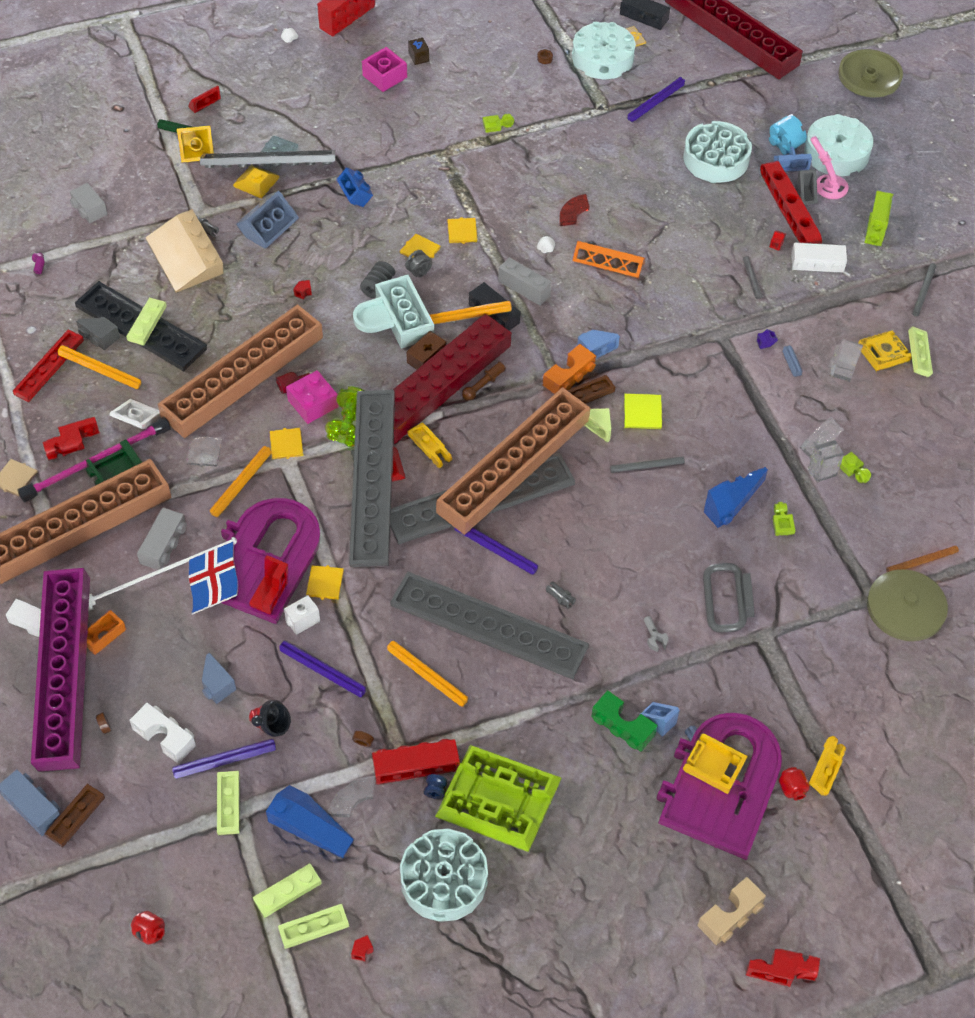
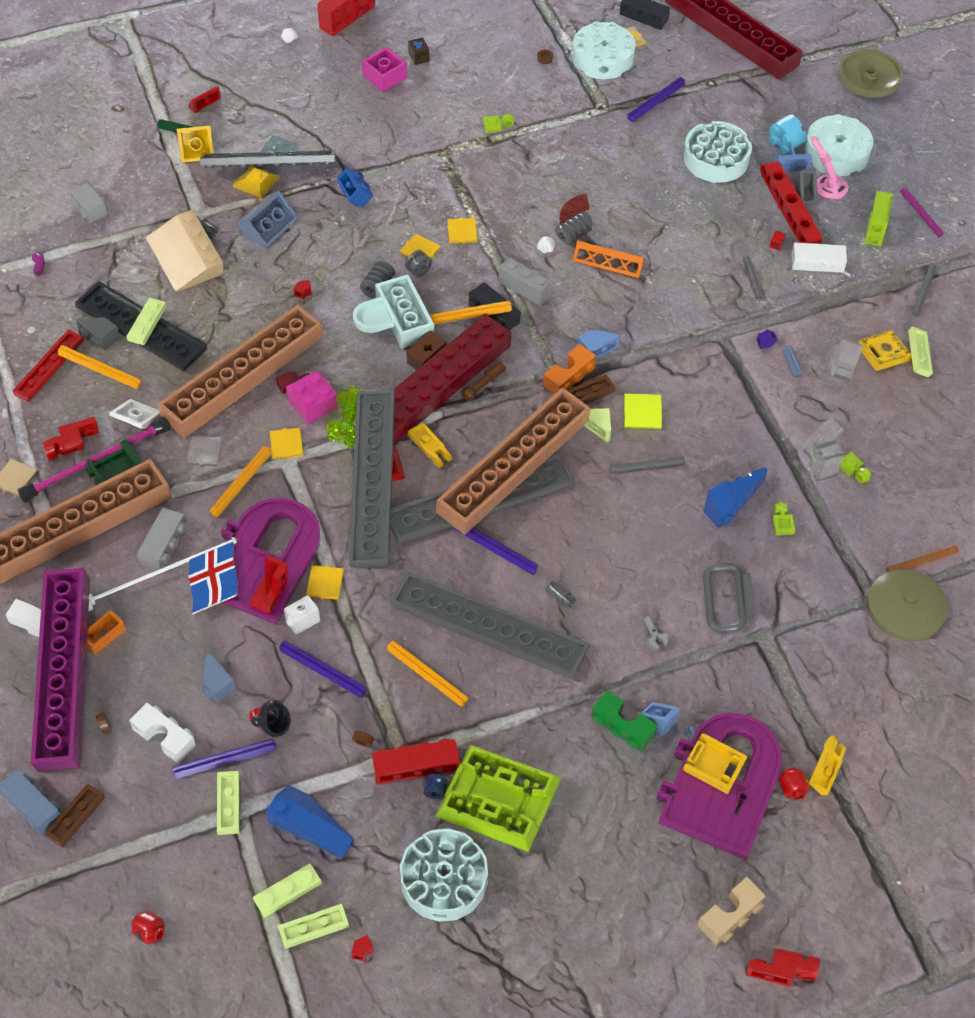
(574, 227): none -> dark grey piece
(922, 212): none -> magenta bar

